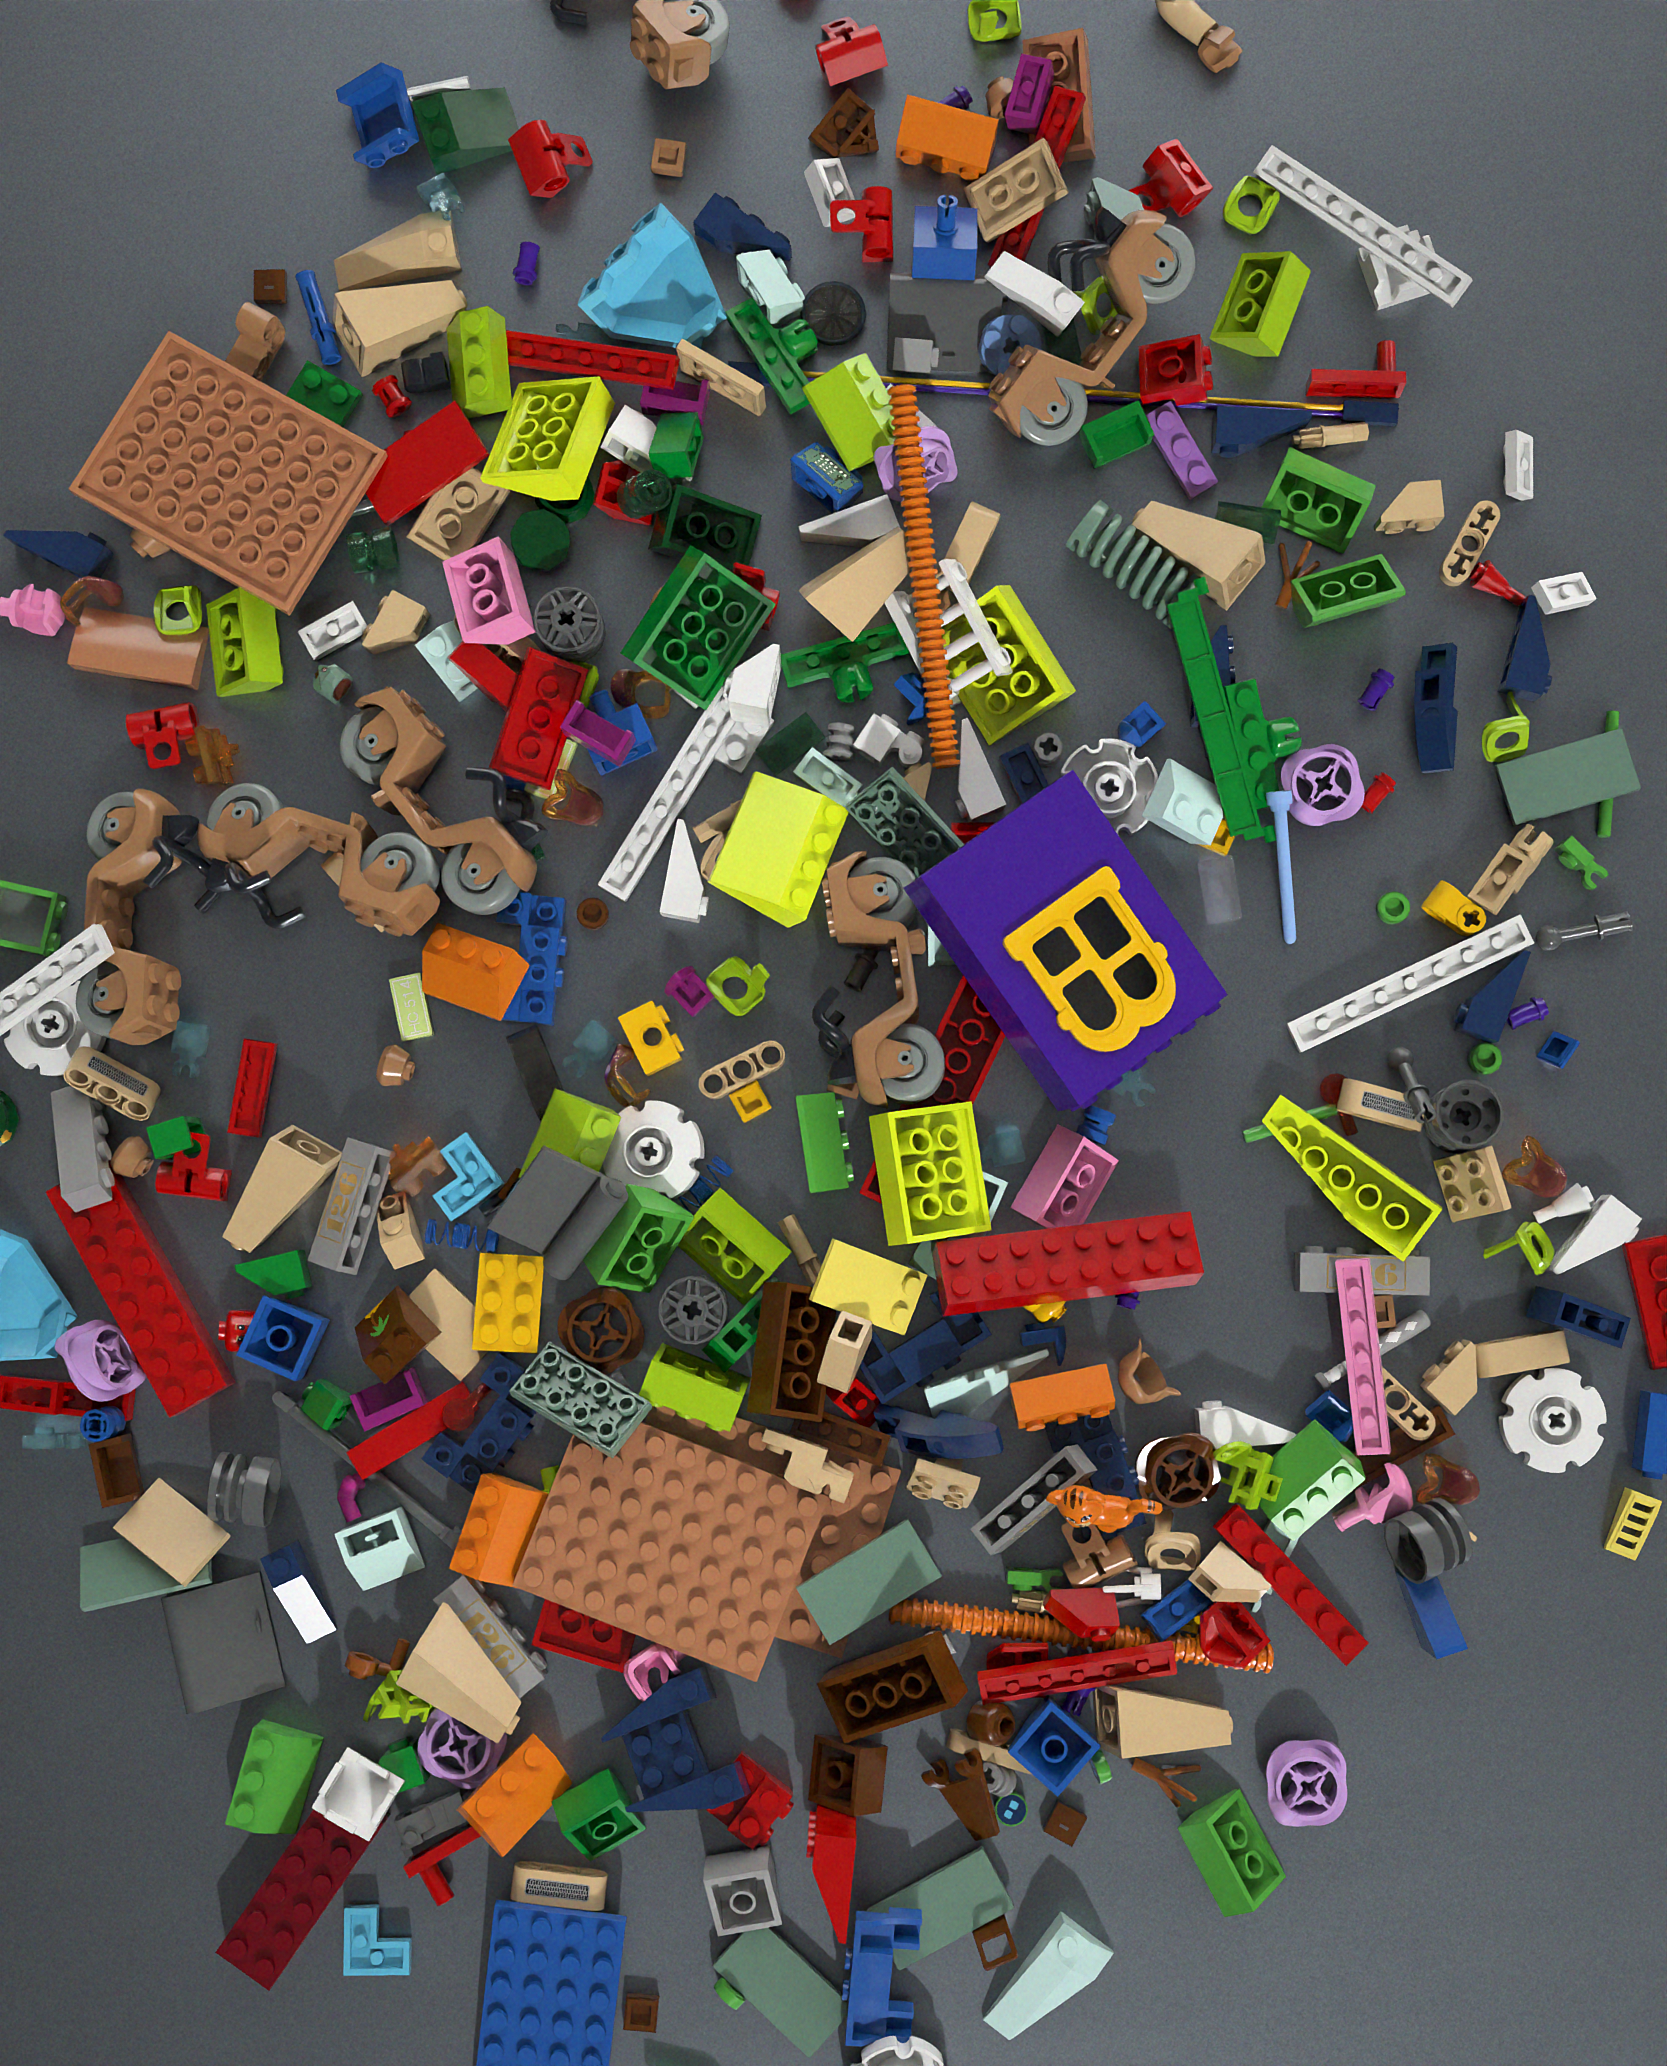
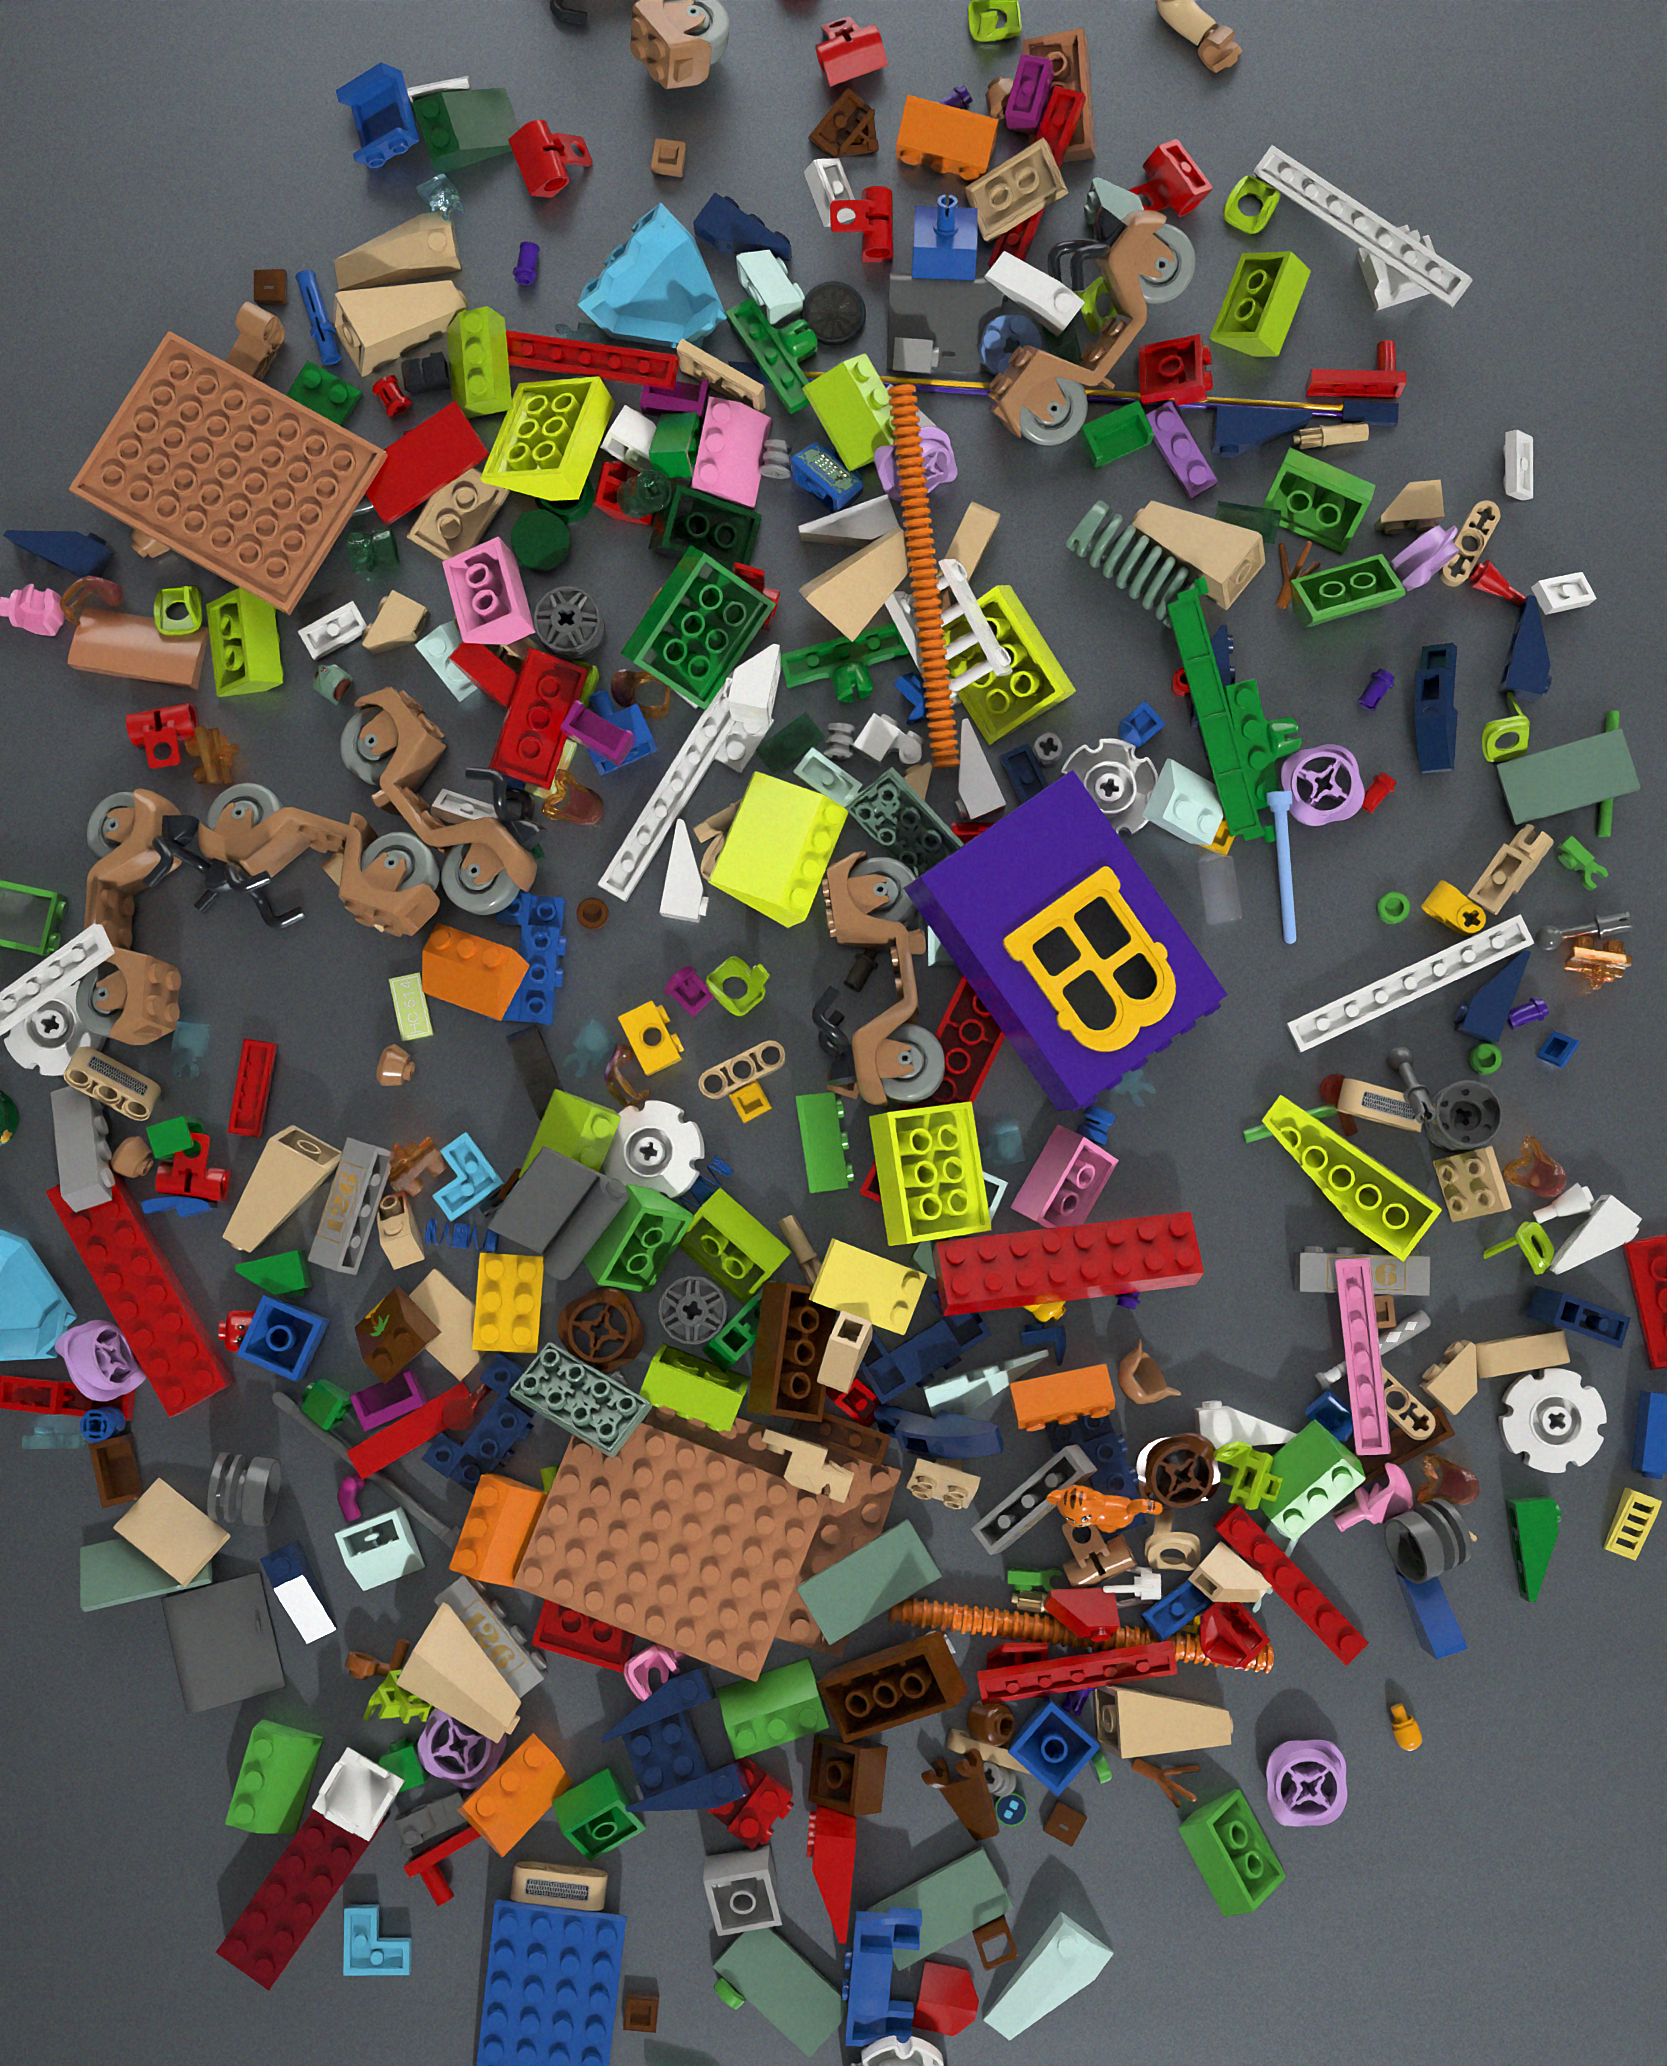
(185, 1205): none -> blue slope
(459, 808): none -> white plate
(731, 452): none -> bright pink slope
(773, 1709): none -> bright green slope
(776, 459): none -> light grey bush
(945, 1999): none -> red slope
(1177, 687): none -> red pin
(1405, 1729): none -> light orange cylinder
(1425, 557): none -> lavender piece
(1533, 1537): none -> green slope
(1597, 964): none -> clear orange hips

